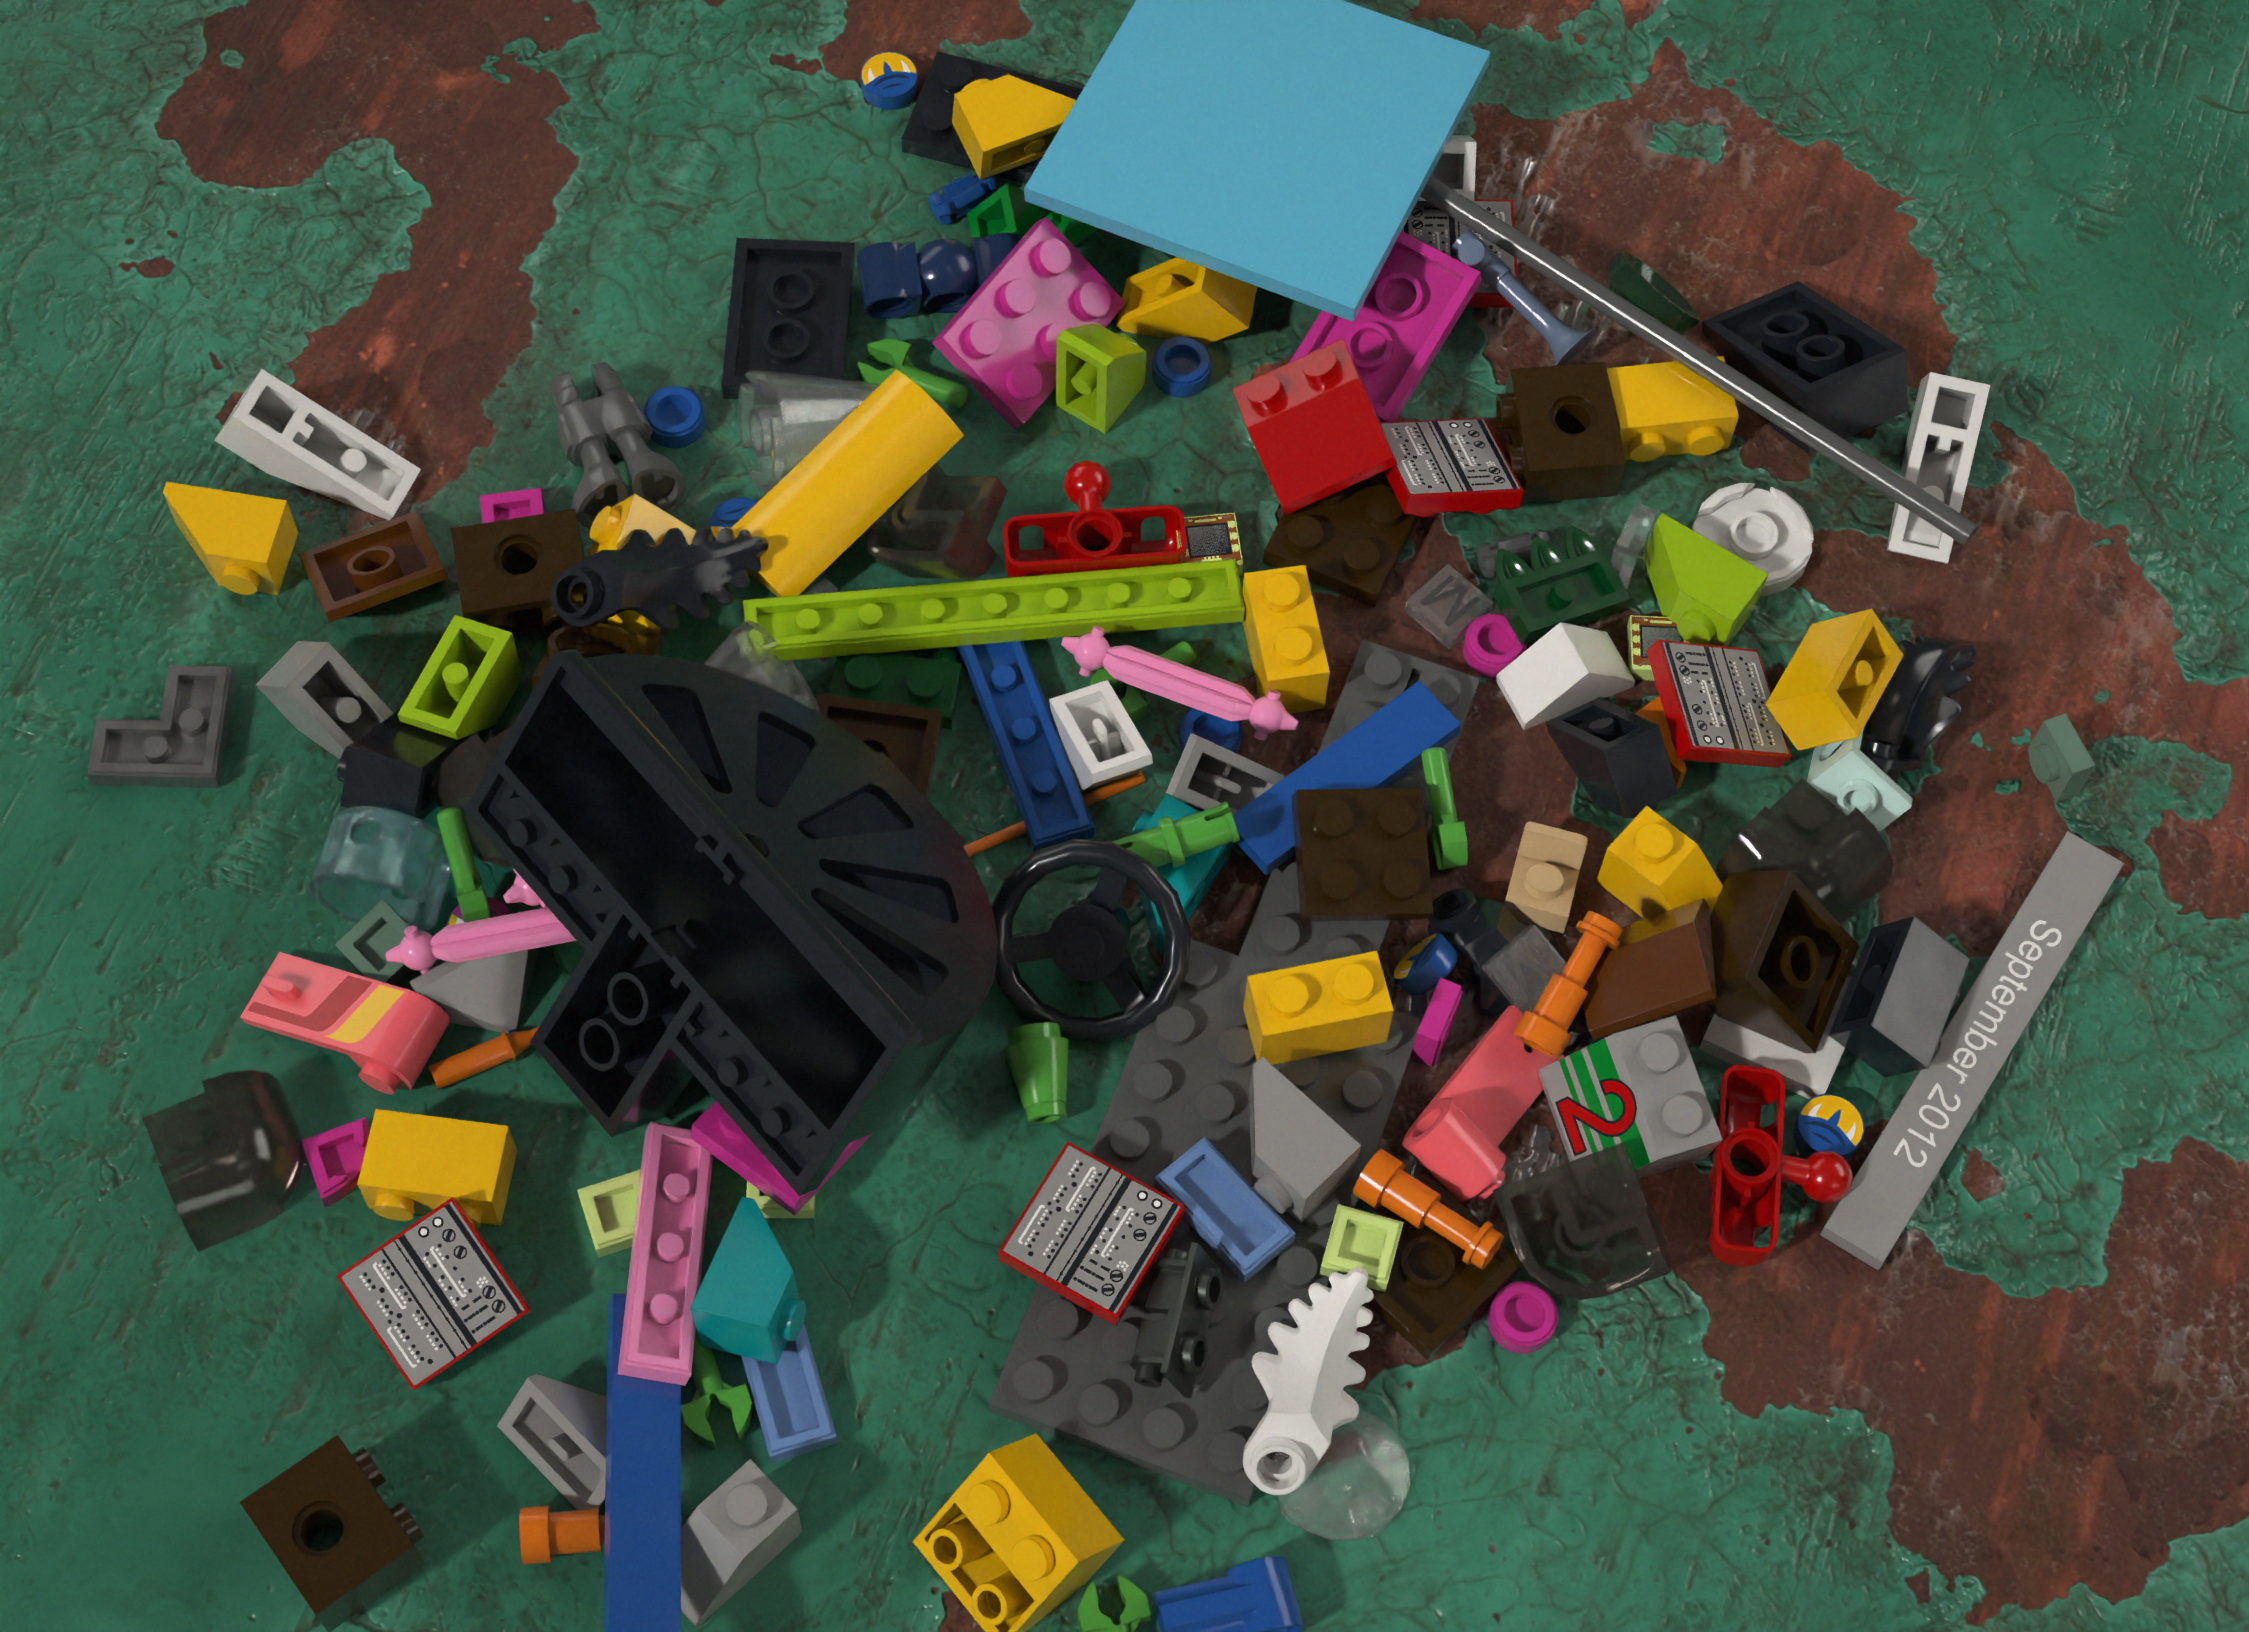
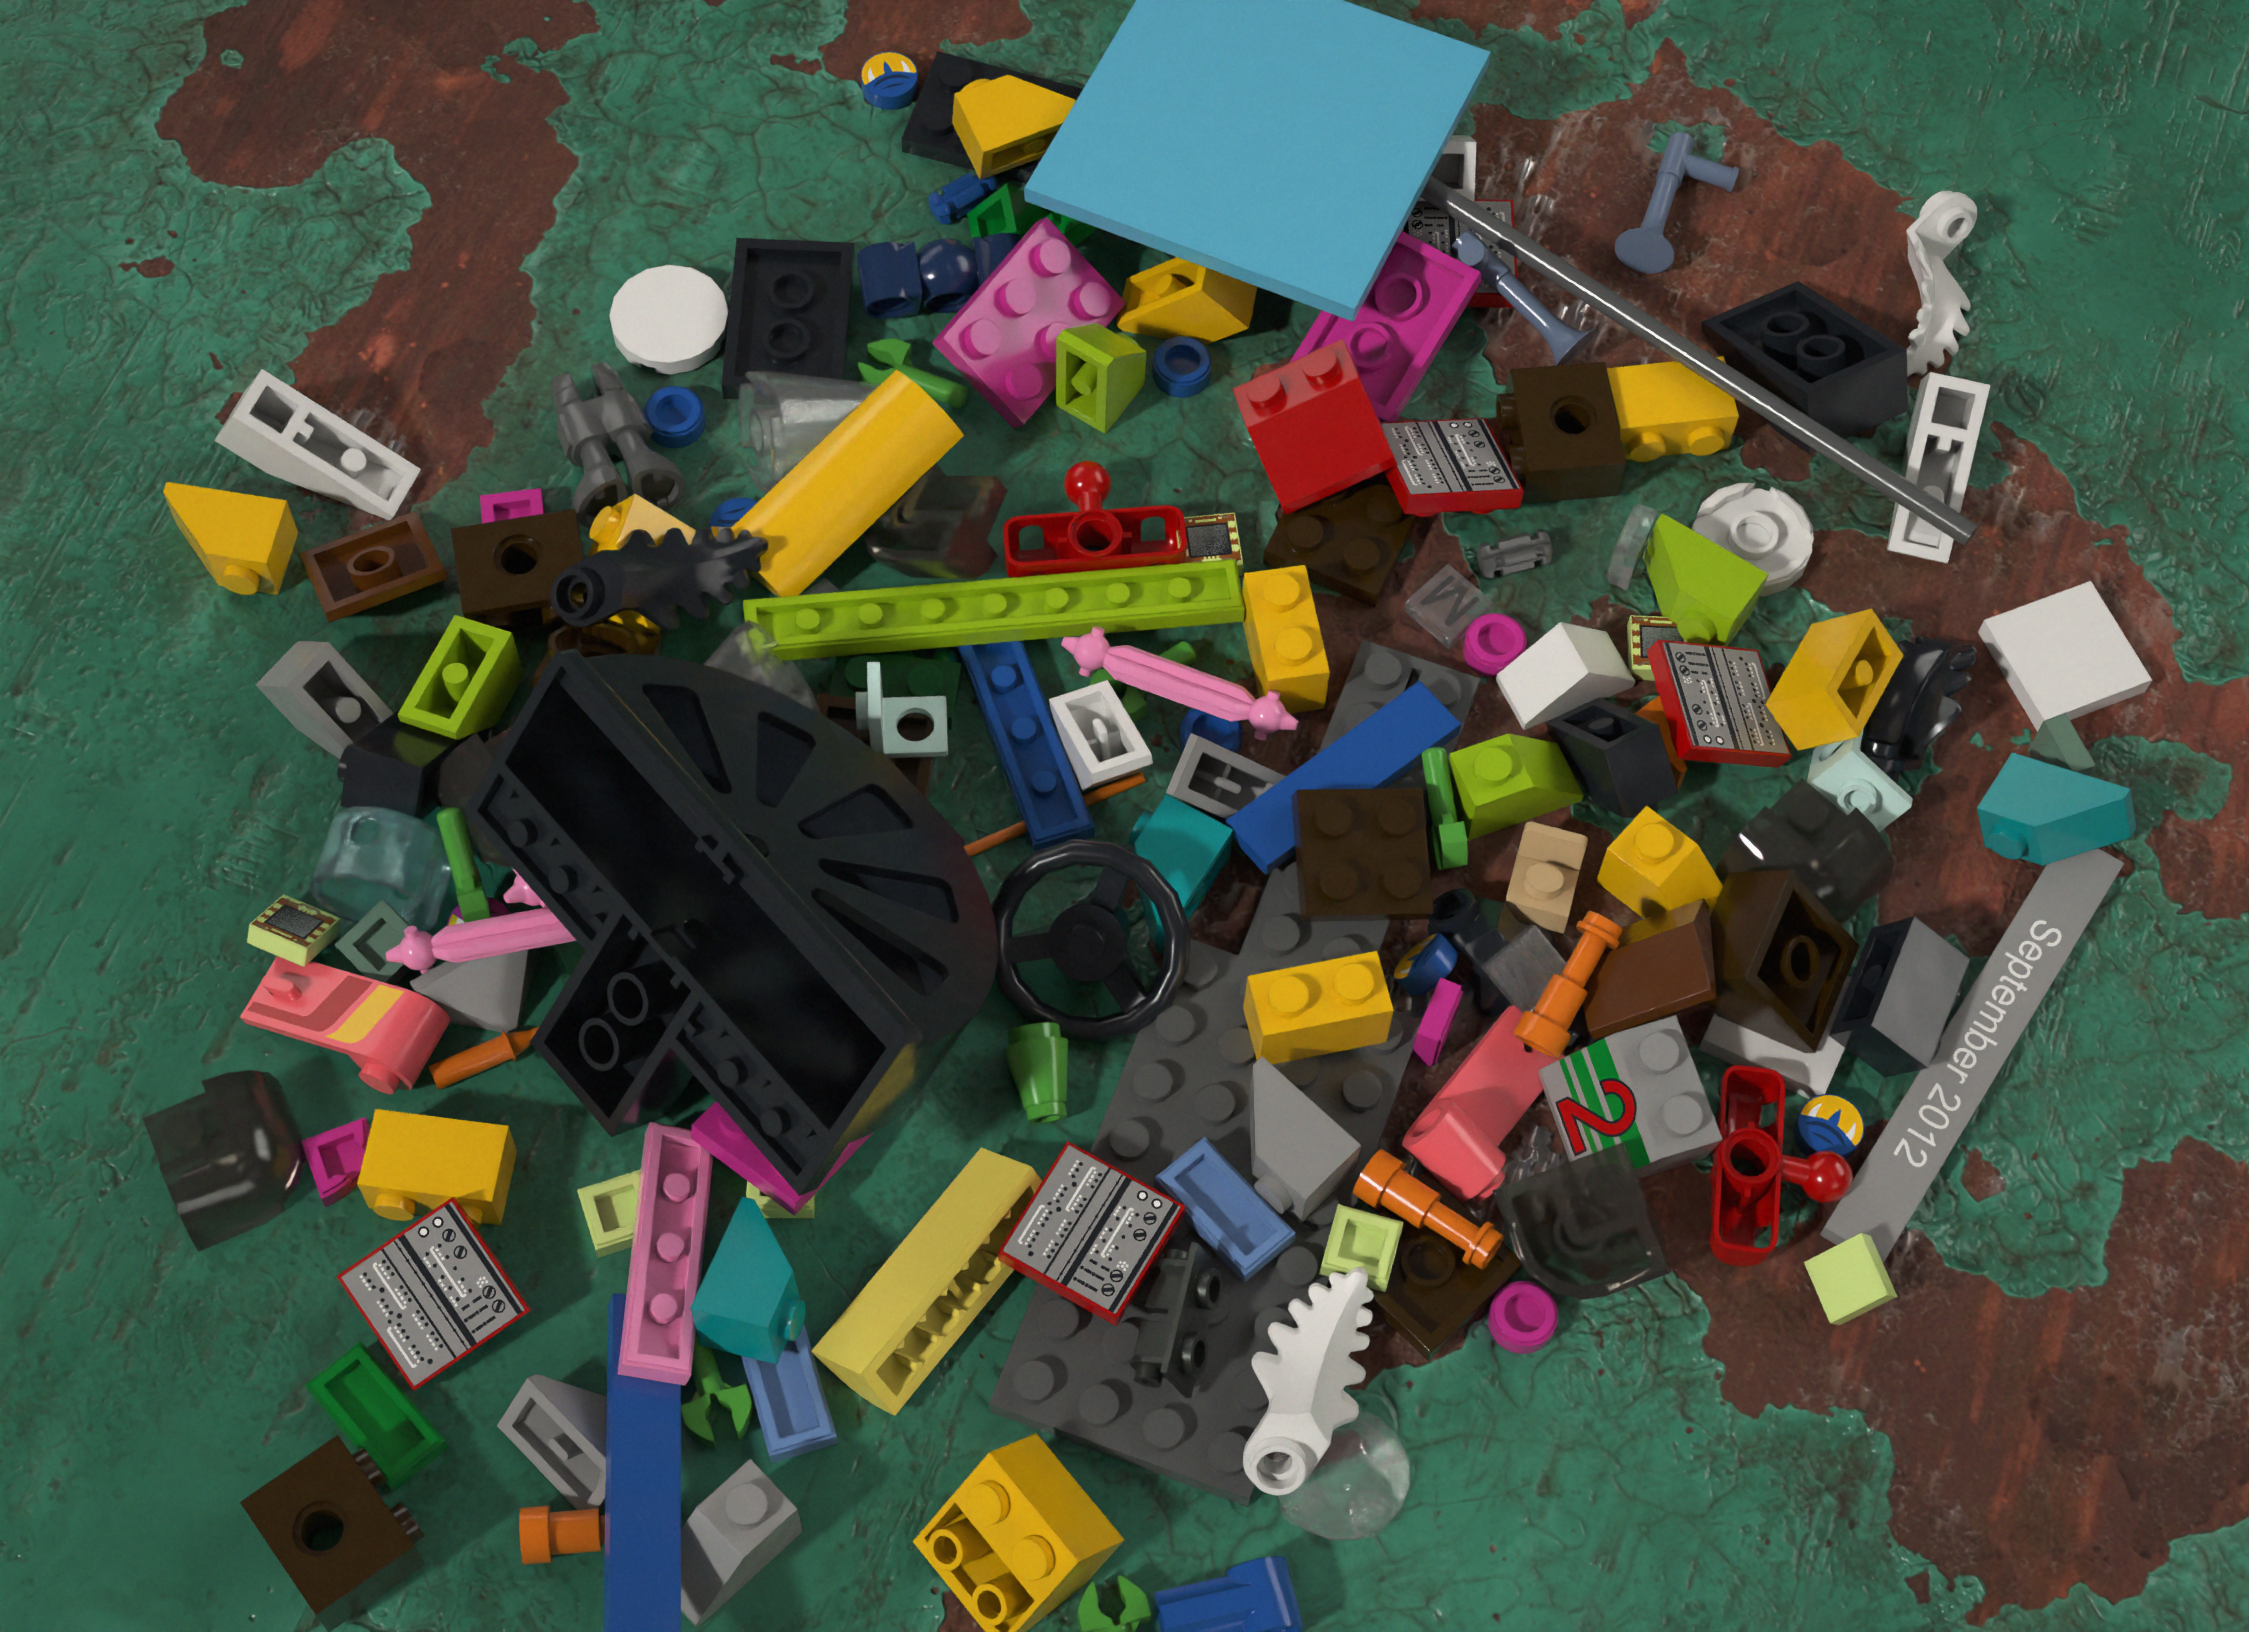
(179, 748): flat silver tile -> none
(293, 930): none -> tile
(377, 1415): none -> green tile
(669, 319): none -> white tile
(883, 714): none -> light aqua bracket
(930, 1284): none -> light yellow brick
(1183, 837): bright green pin -> none
(1509, 782): none -> lime slope
(1557, 588): dark green plate -> none
(1646, 247): none -> sand blue piece
(1650, 292): clear green piece -> none
(1850, 1279): none -> yellowish green tile
(1939, 229): none -> white plant
(2052, 812): none -> teal slope
(2064, 655): none -> white tile

